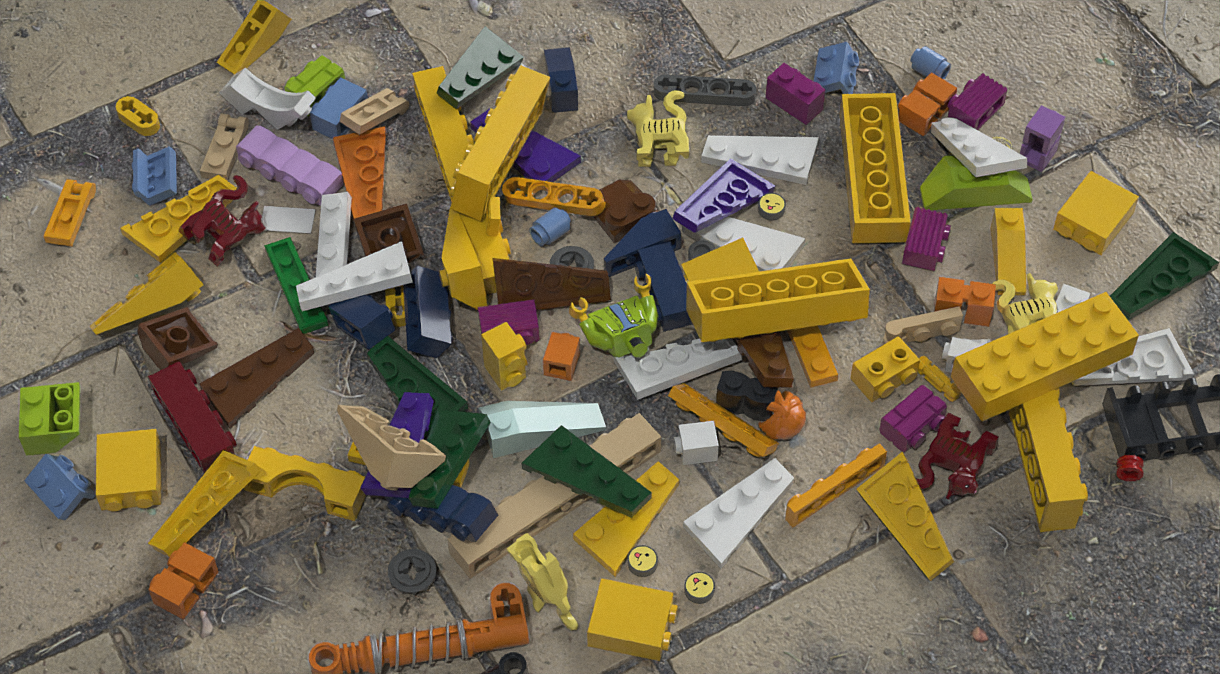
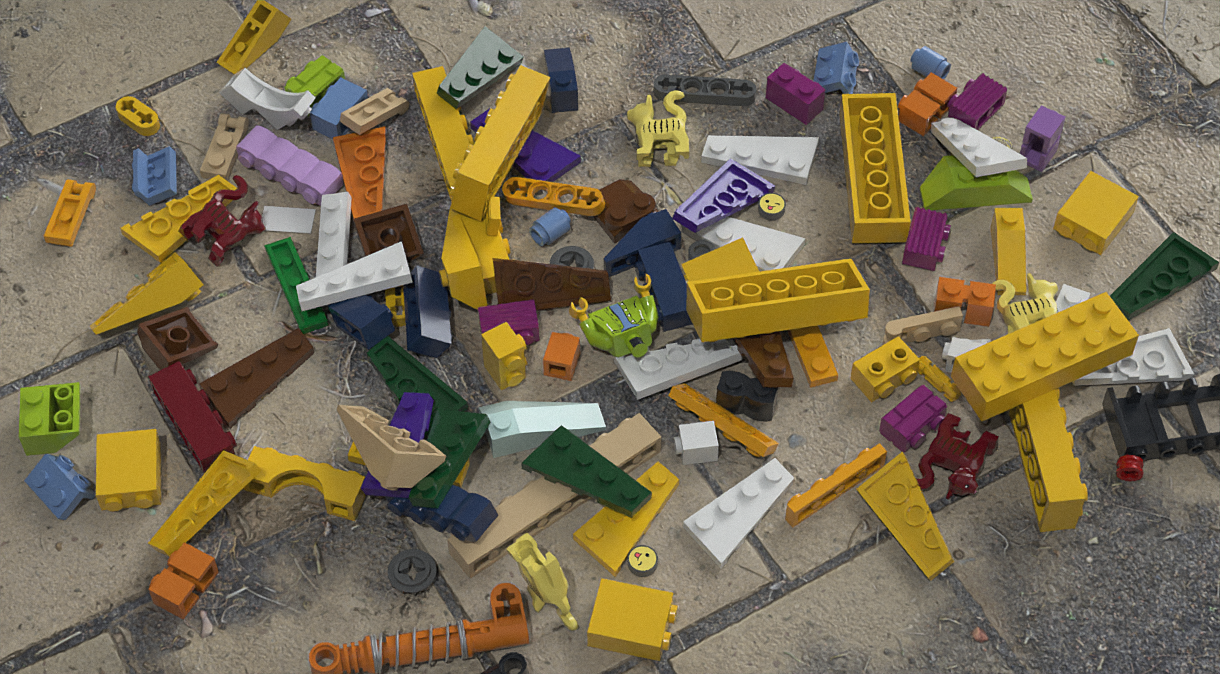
(699, 587): tile -> none
(787, 417): orange hat -> none

